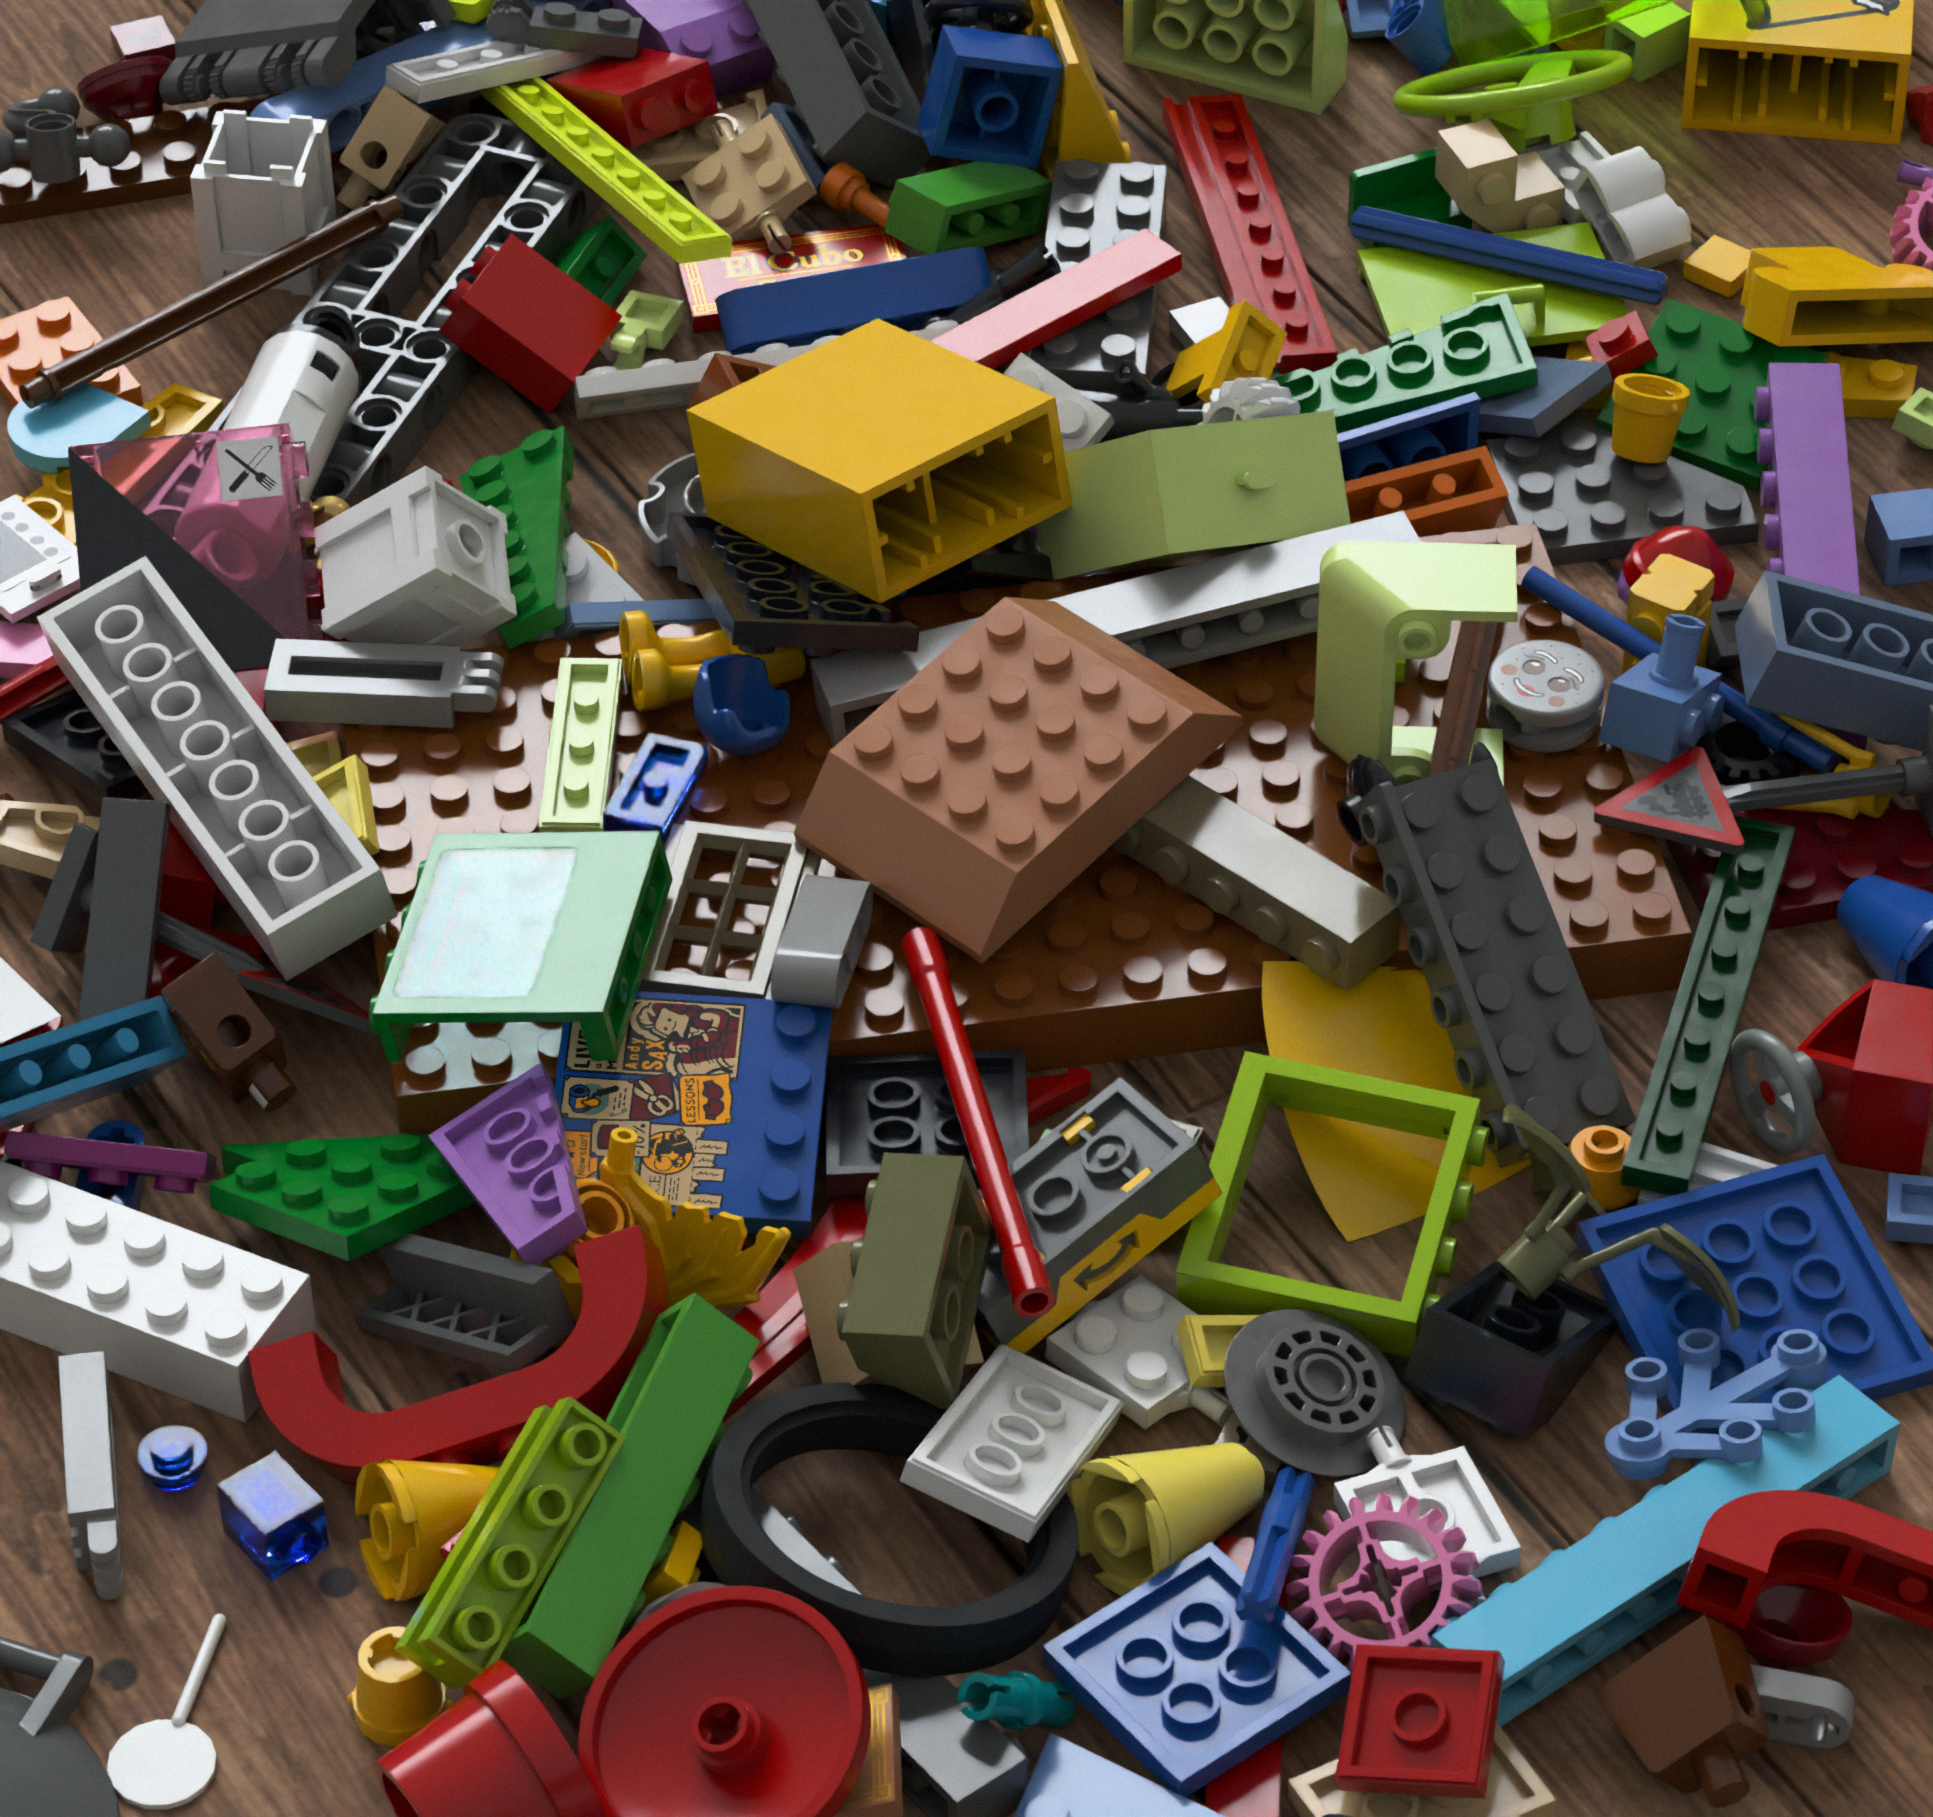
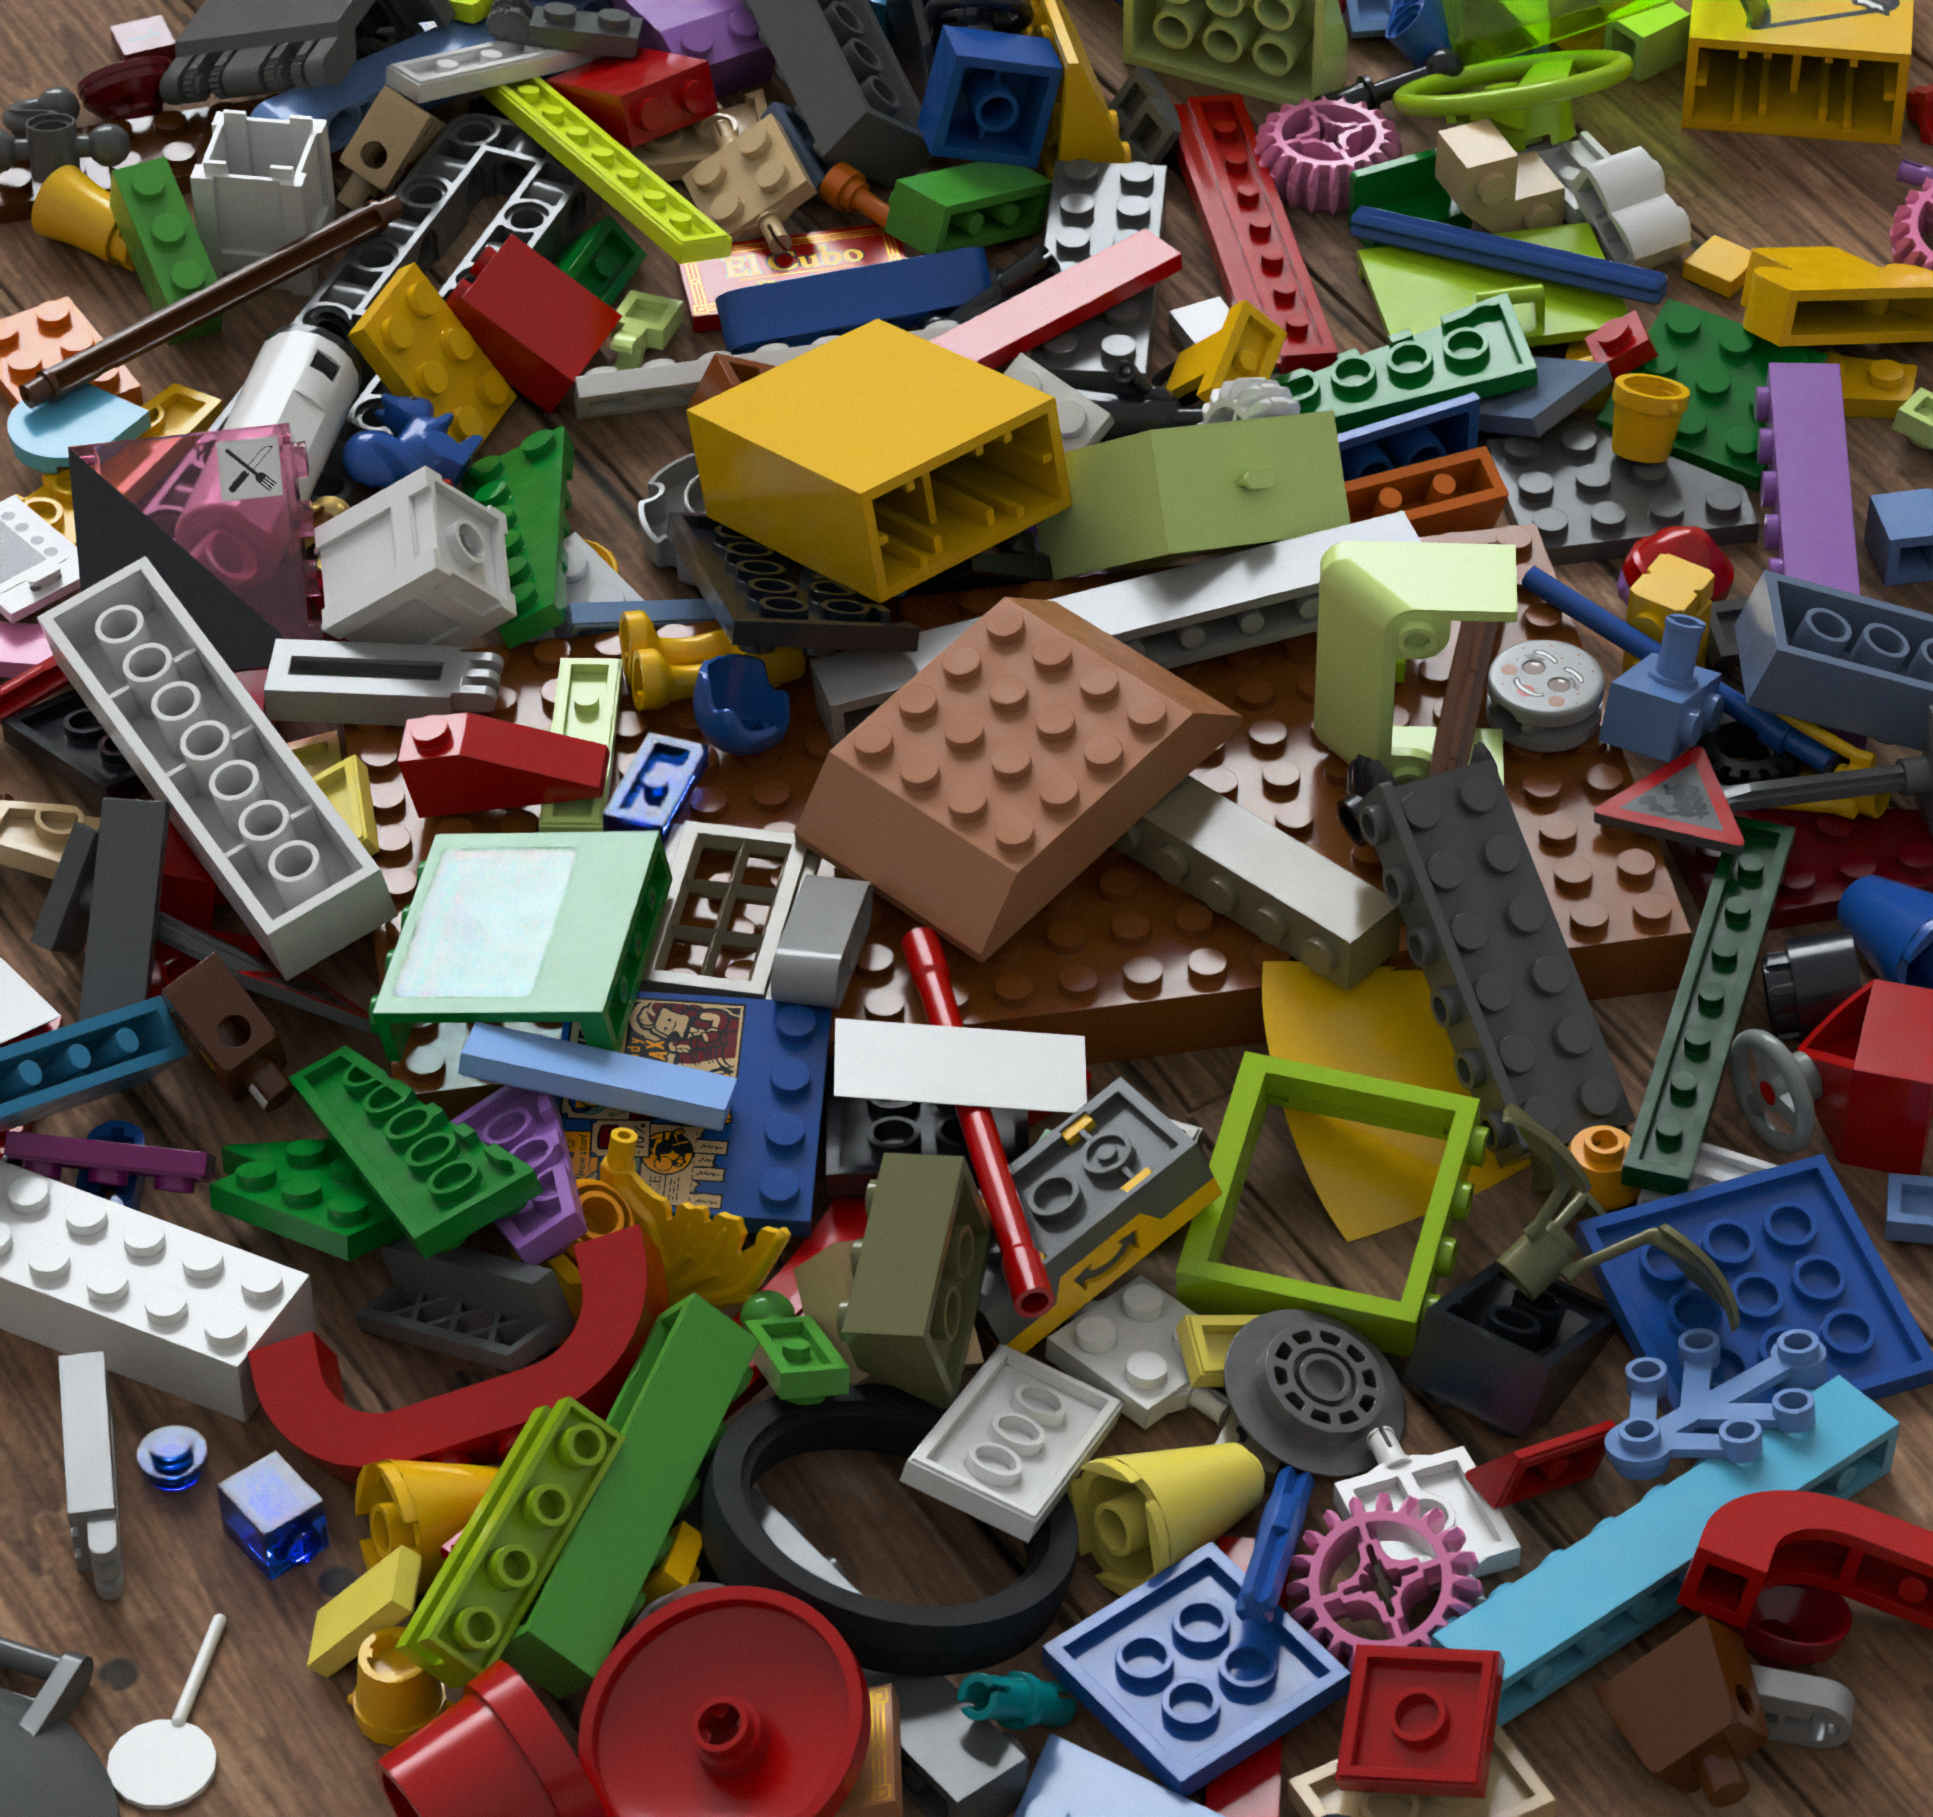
(79, 214): none -> yellow plant
(161, 238): none -> bright green brick
(369, 1604): none -> light yellow tile
(413, 1159): none -> green wing
(422, 440): none -> blue animal
(429, 354): none -> yellow plate
(493, 764): none -> red slope
(597, 1076): none -> light blue tile
(793, 1351): none -> bright green plate
(959, 1066): none -> white sticker
(1146, 117): none -> dark grey slope
(1318, 147): none -> bright pink gear
(1439, 61): none -> black pin
(1541, 1466): none -> red slope
(1809, 981): none -> black piece

